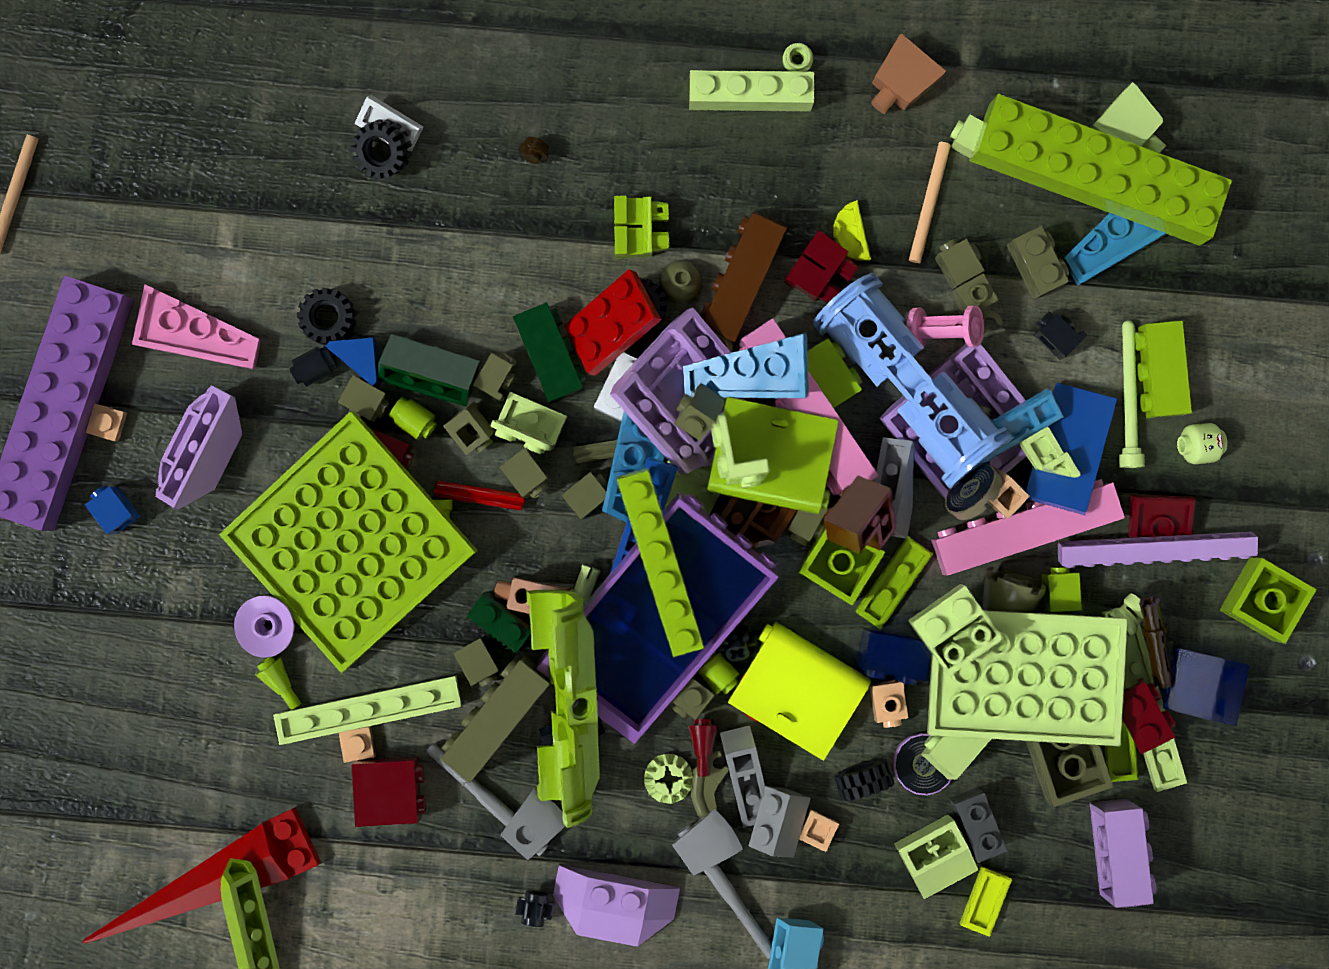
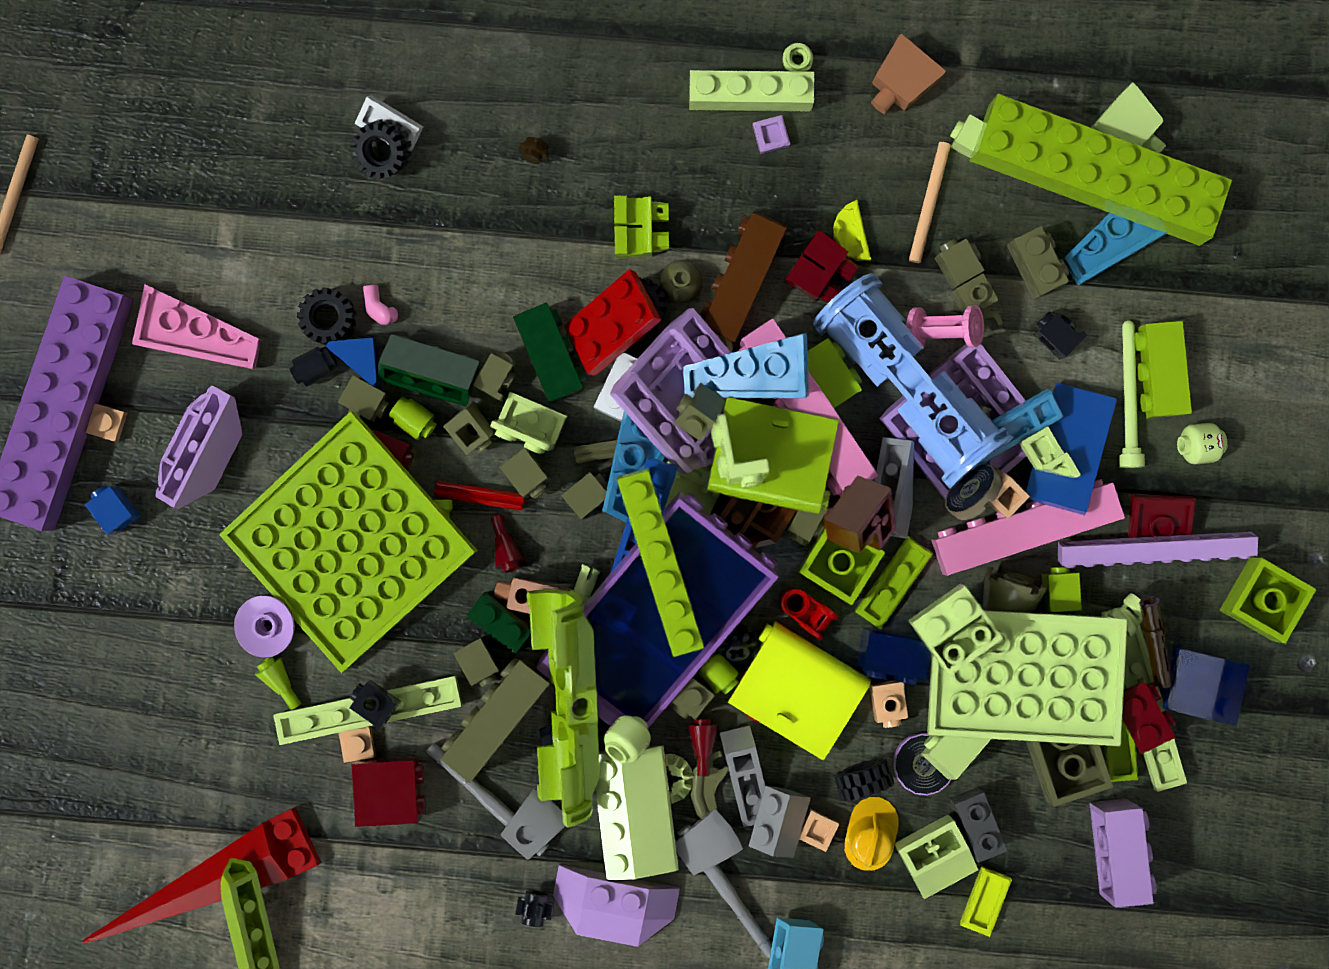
(376, 309): none -> bright pink arm
(385, 703): none -> black brick
(506, 551): none -> dark red cone
(627, 739): none -> yellowish green head
(636, 816): none -> yellowish green slope
(771, 134): none -> lavender tile
(811, 614): none -> red piece
(871, 833): none -> yellow piece

